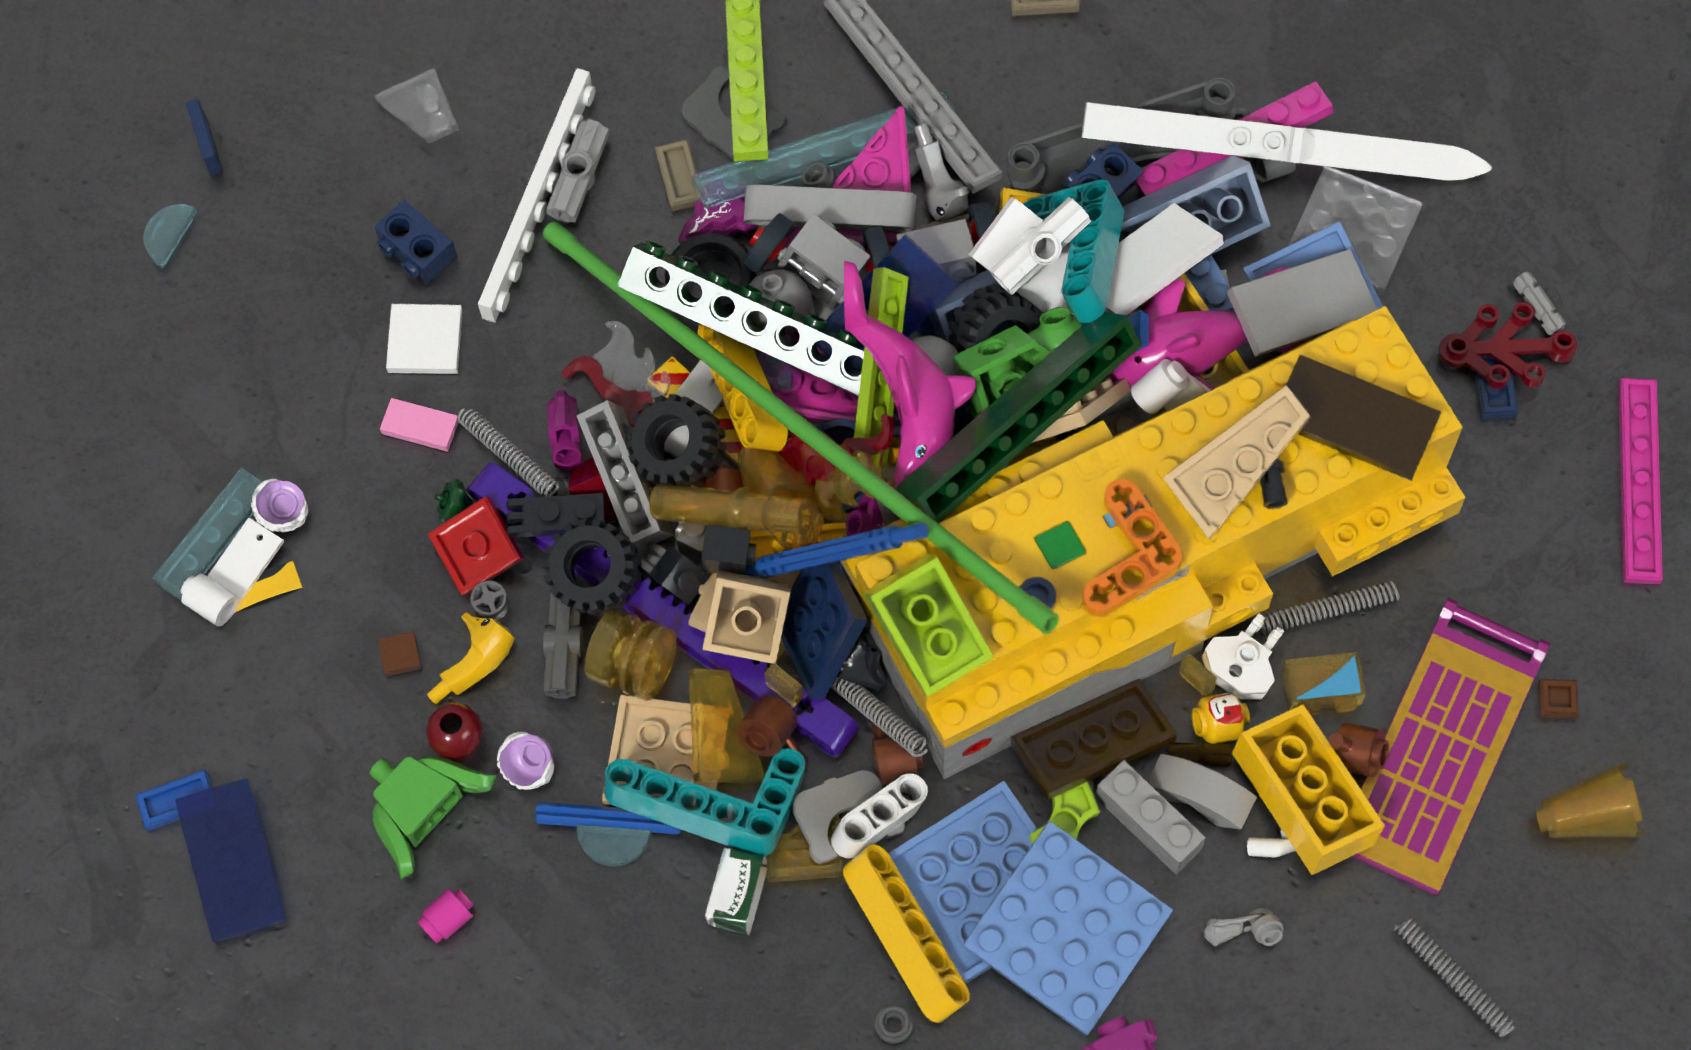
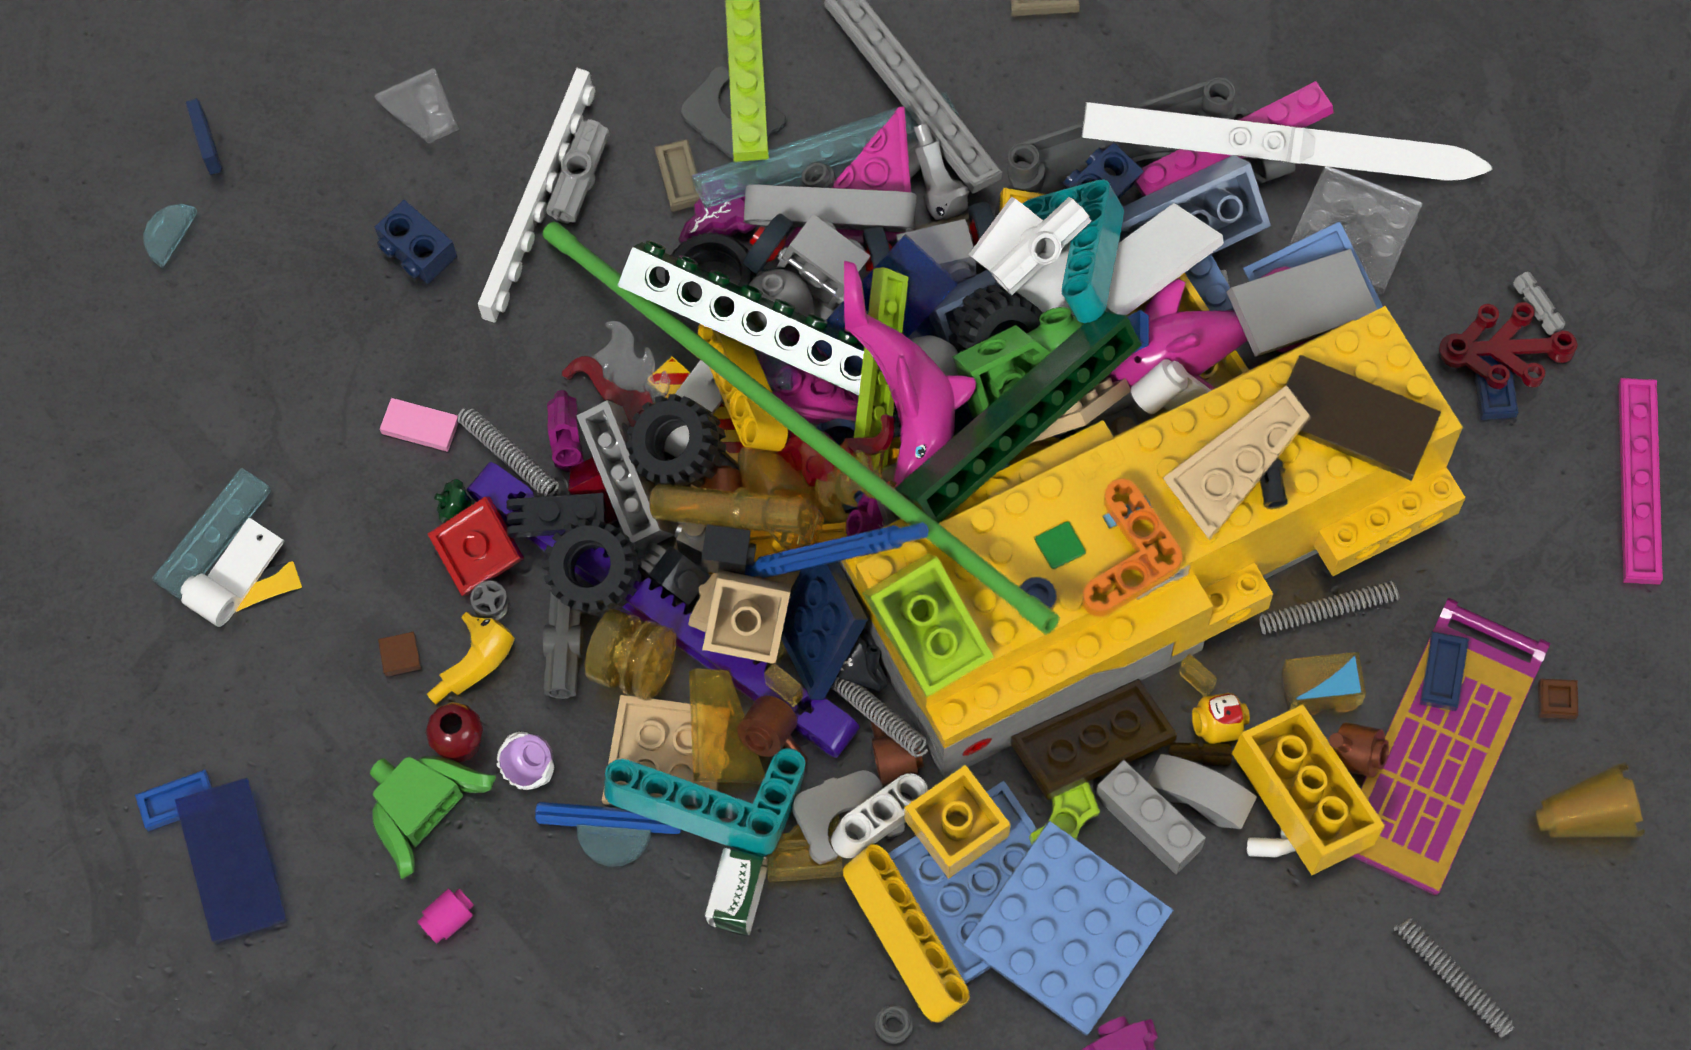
(279, 505): lavender hair -> none
(424, 338): white tile -> none
(957, 821): none -> yellow brick
(1245, 658): white hinge -> none
(1265, 928): light grey piece -> none
(1444, 671): none -> dark blue tile

